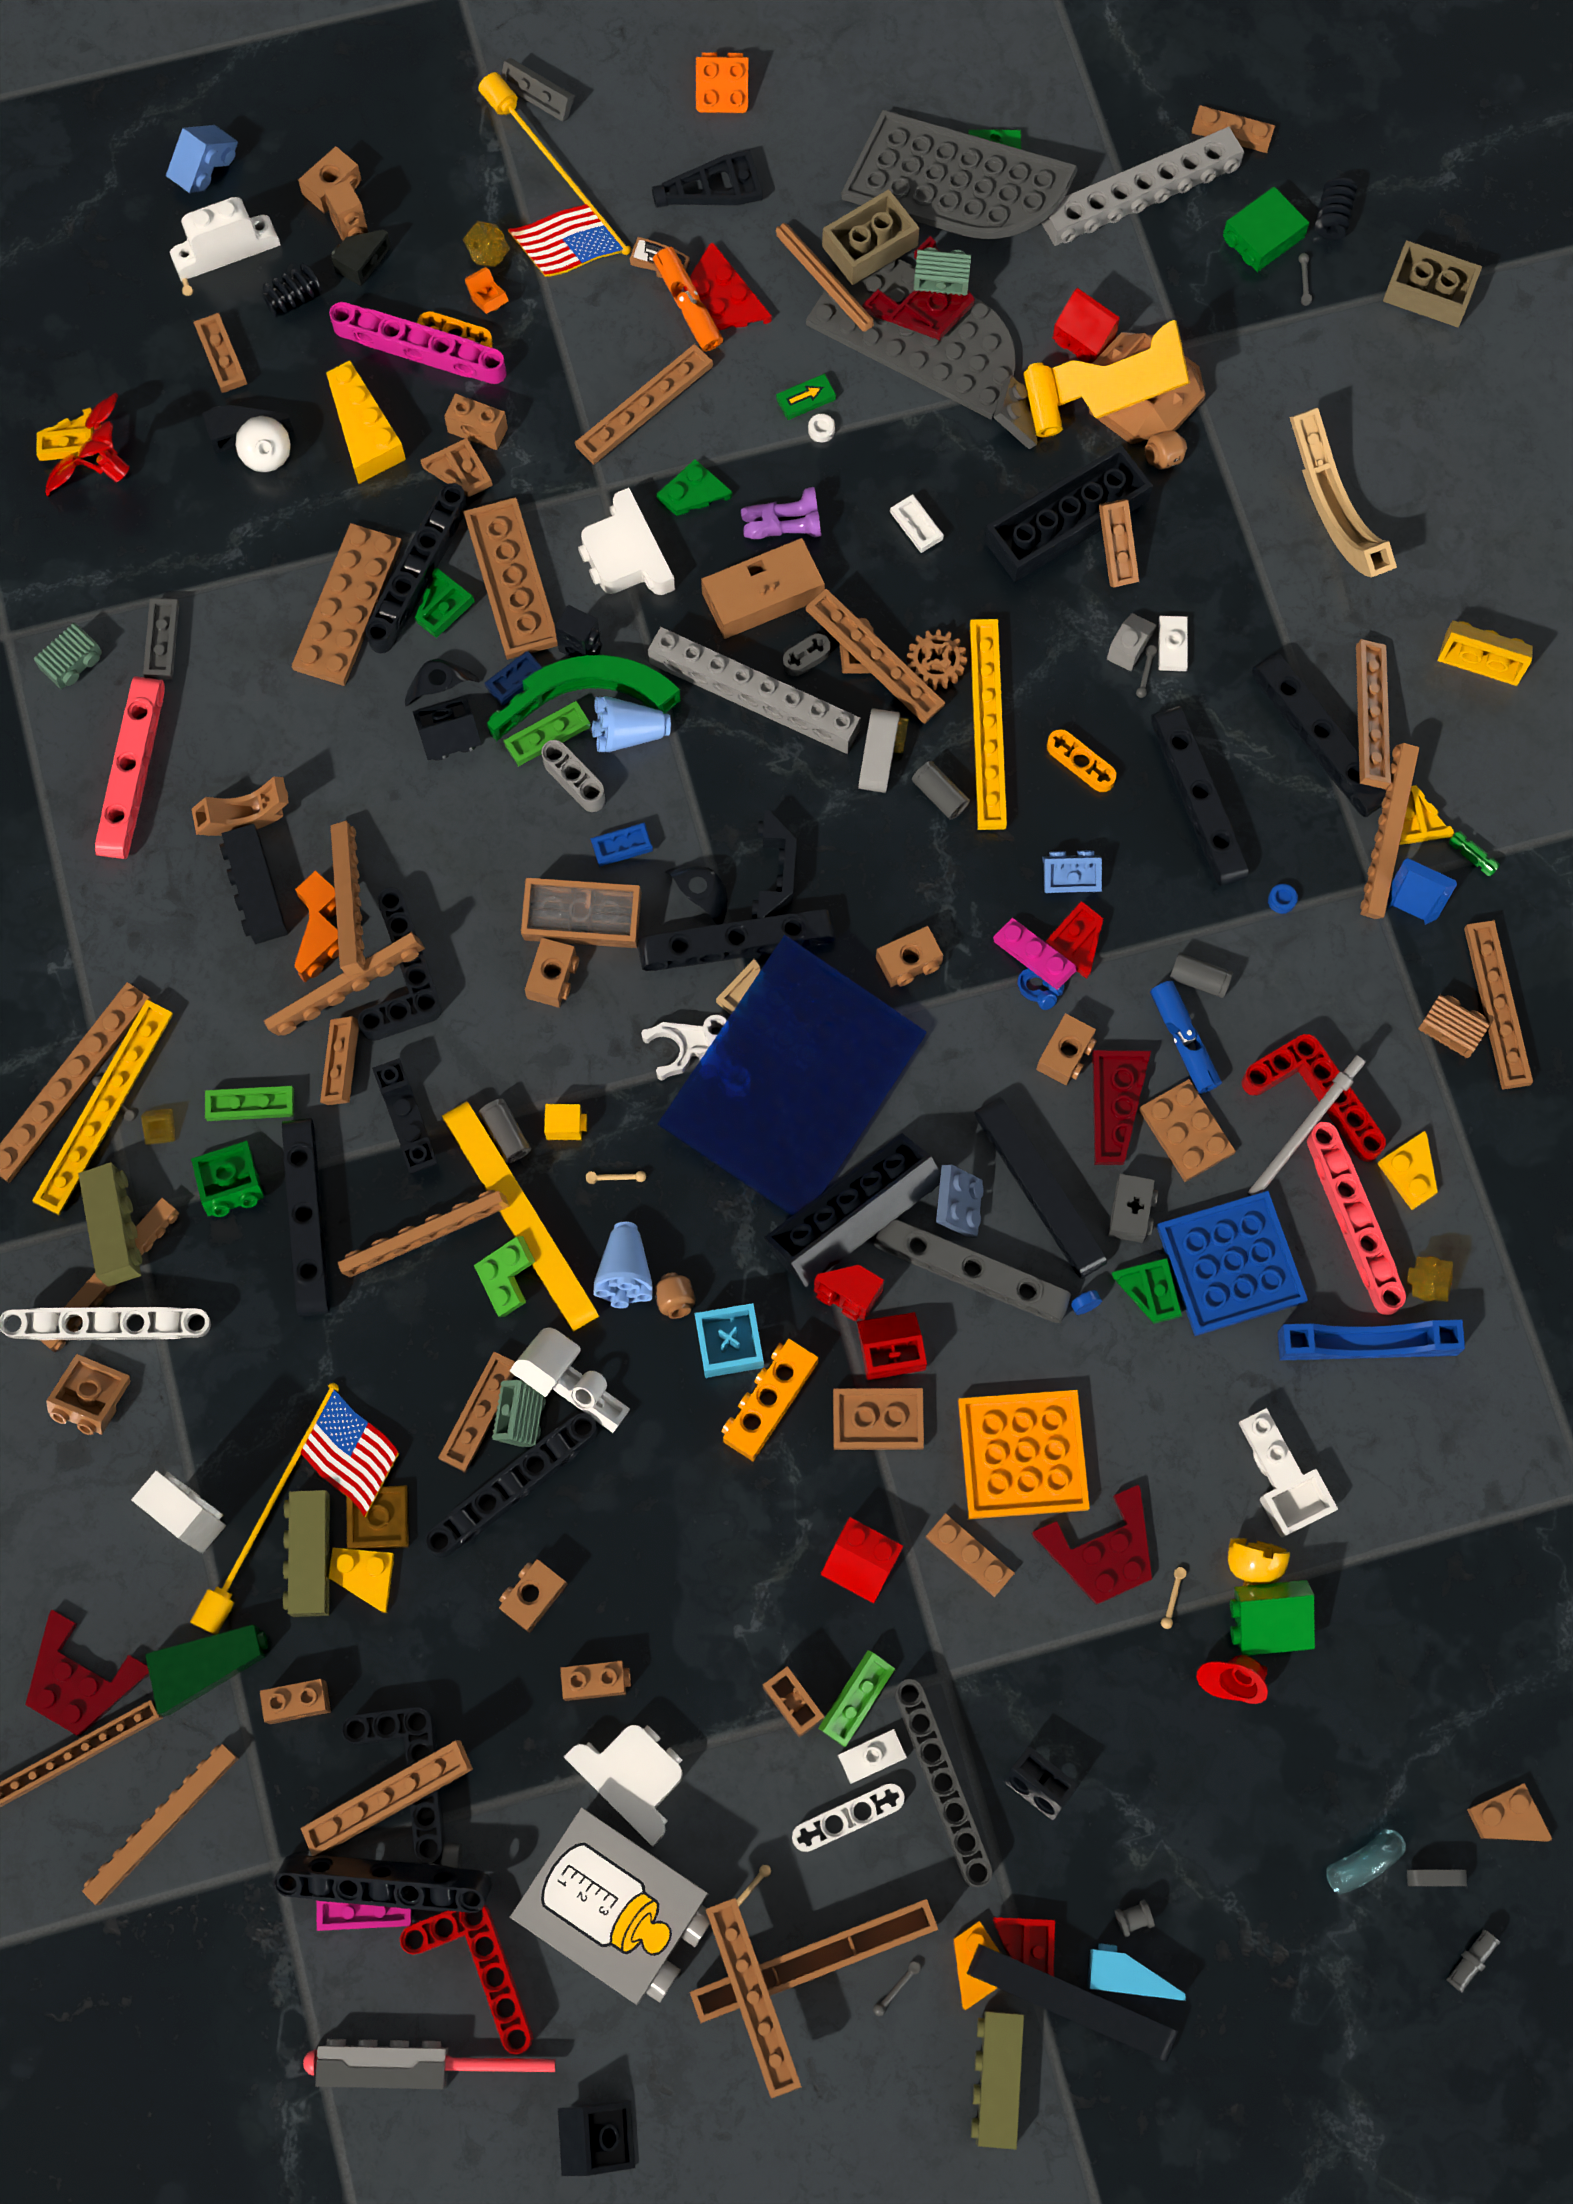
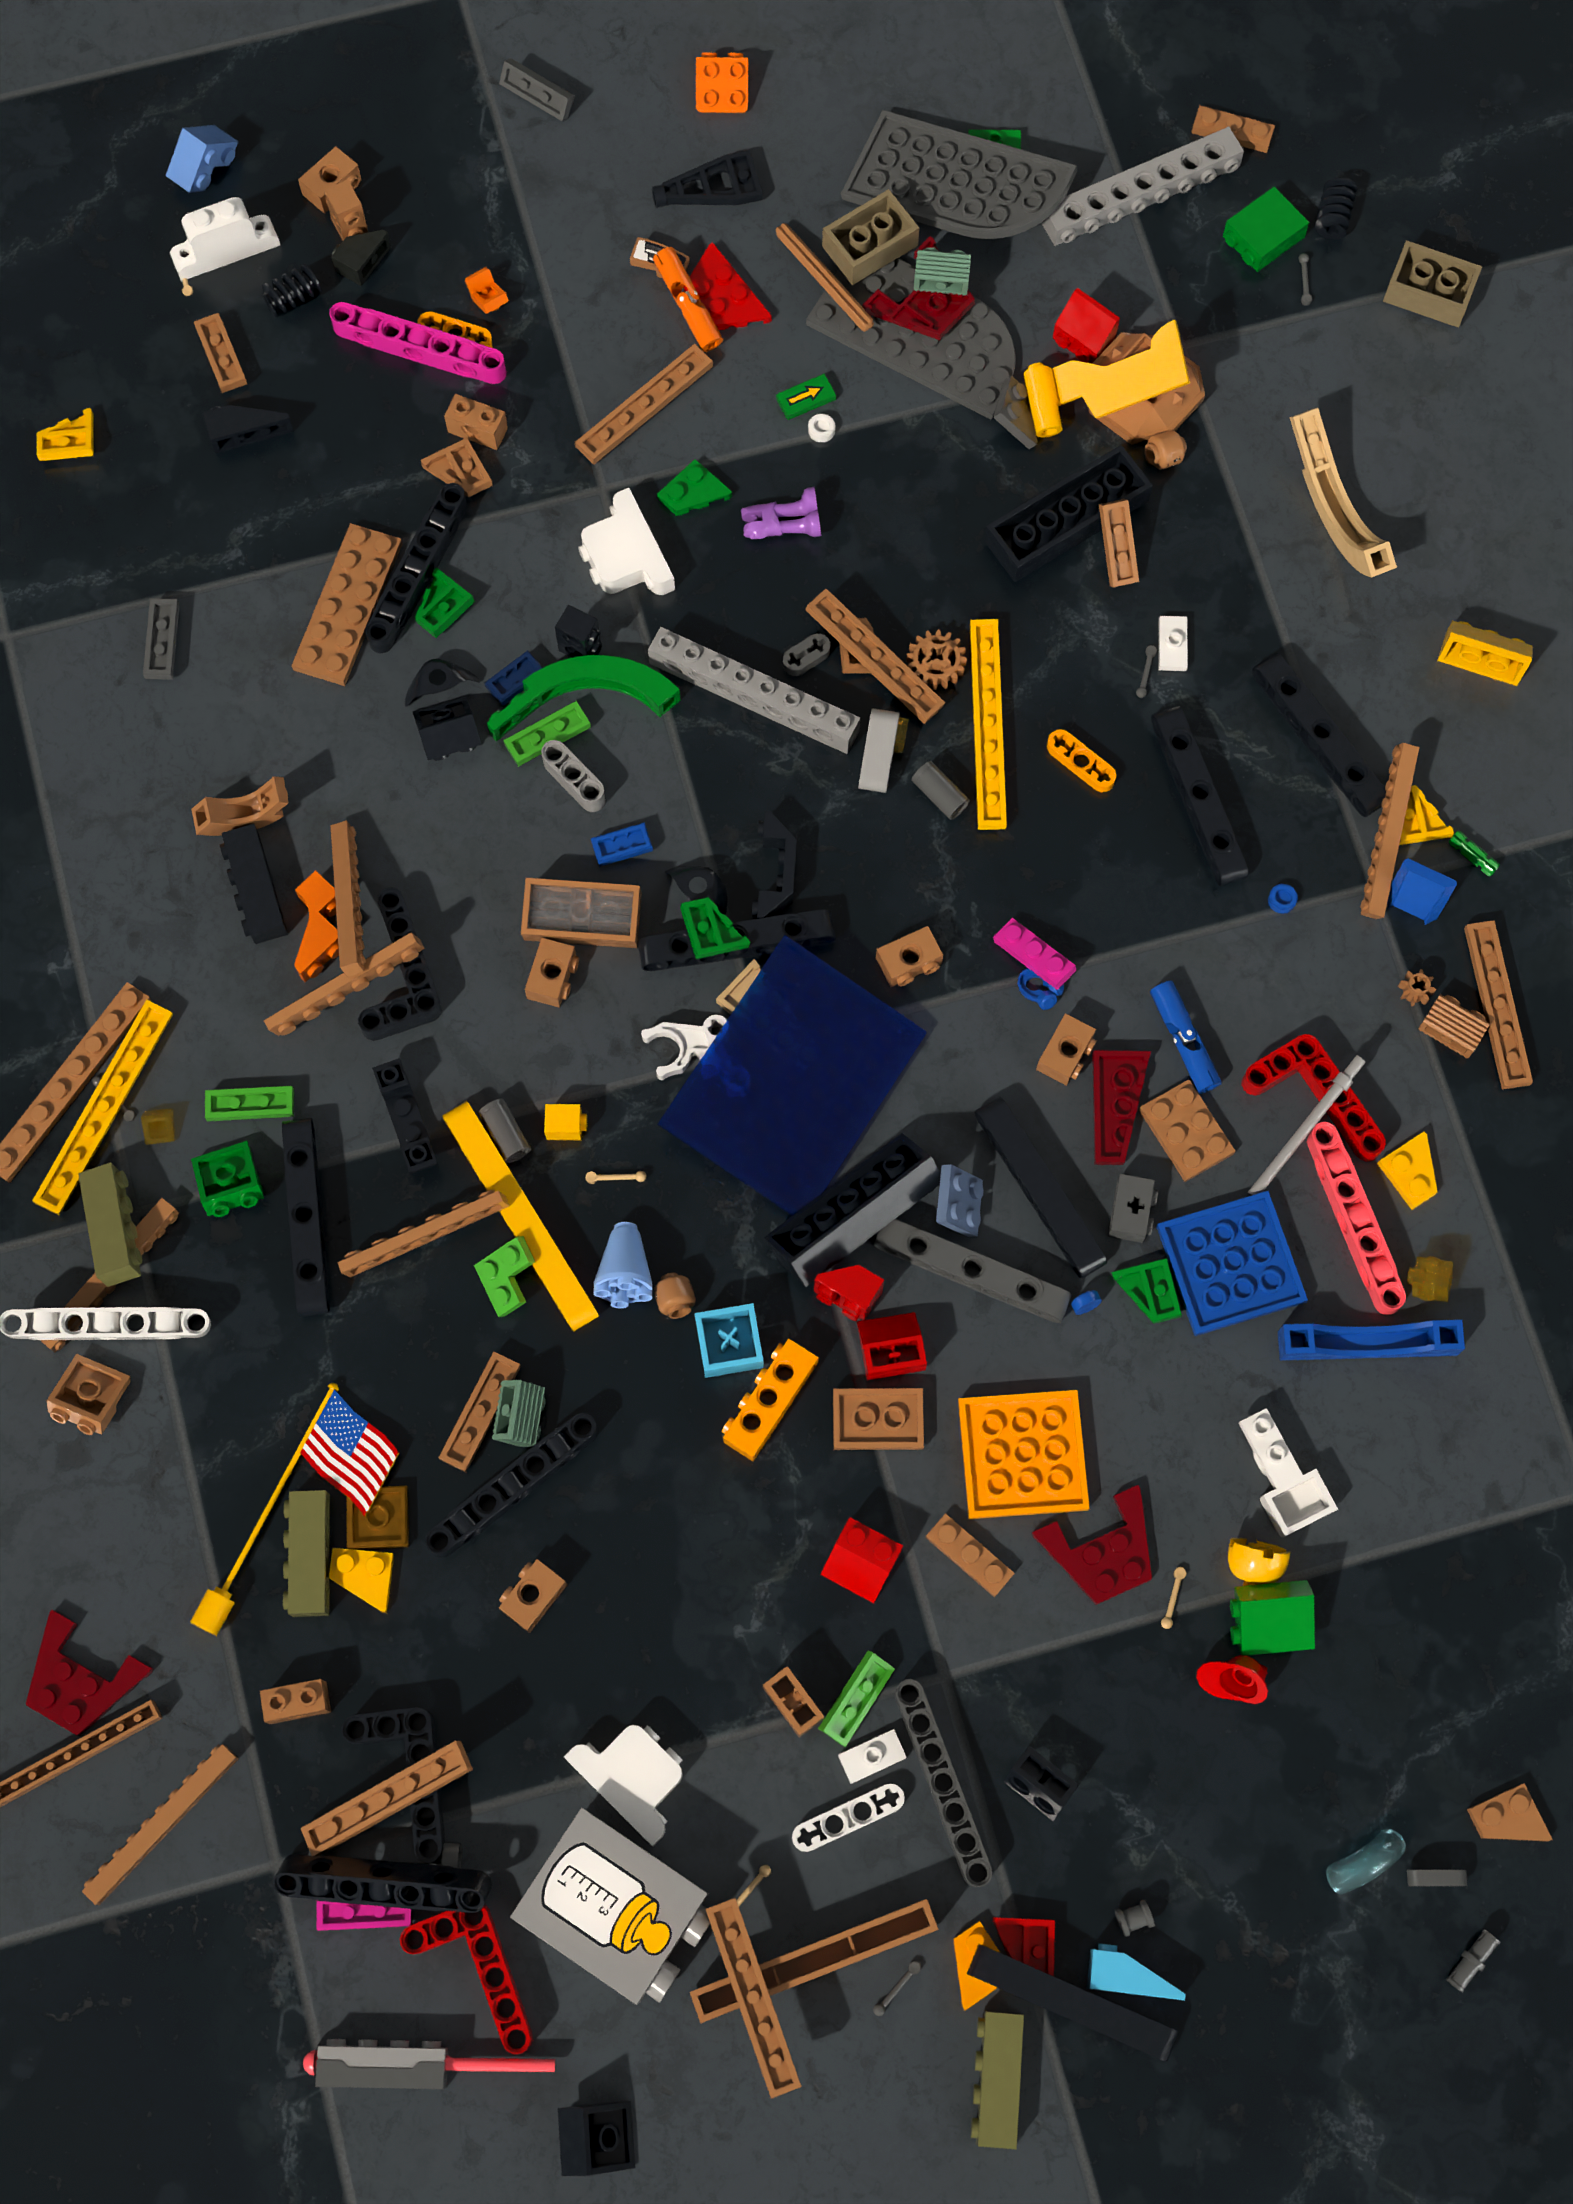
(68, 656): sand green brick -> none
(98, 442): red plant -> none
(127, 787): coral beam -> none
(180, 1510): white brick -> none
(198, 1666): dark green slope -> none
(263, 444): white cylinder -> none
(339, 1061): medium nougat plate -> none
(366, 430): yellow wedge -> none
(486, 244): clear yellow brick -> none
(511, 578): medium nougat plate -> none
(548, 1366): white plate -> none
(567, 236): flag -> none
(595, 1680): medium nougat brick -> none
(627, 724): light blue cone -> none
(710, 930): none -> green wing
(762, 588): medium nougat brick -> none
(916, 523): white plate -> none
(1072, 873): medium blue bracket -> none
(1078, 937): red wing -> none
(1130, 641): light grey slope -> none
(1201, 975): dark grey pin -> none
(1373, 714): medium nougat plate -> none
(1416, 980): none -> medium nougat gear

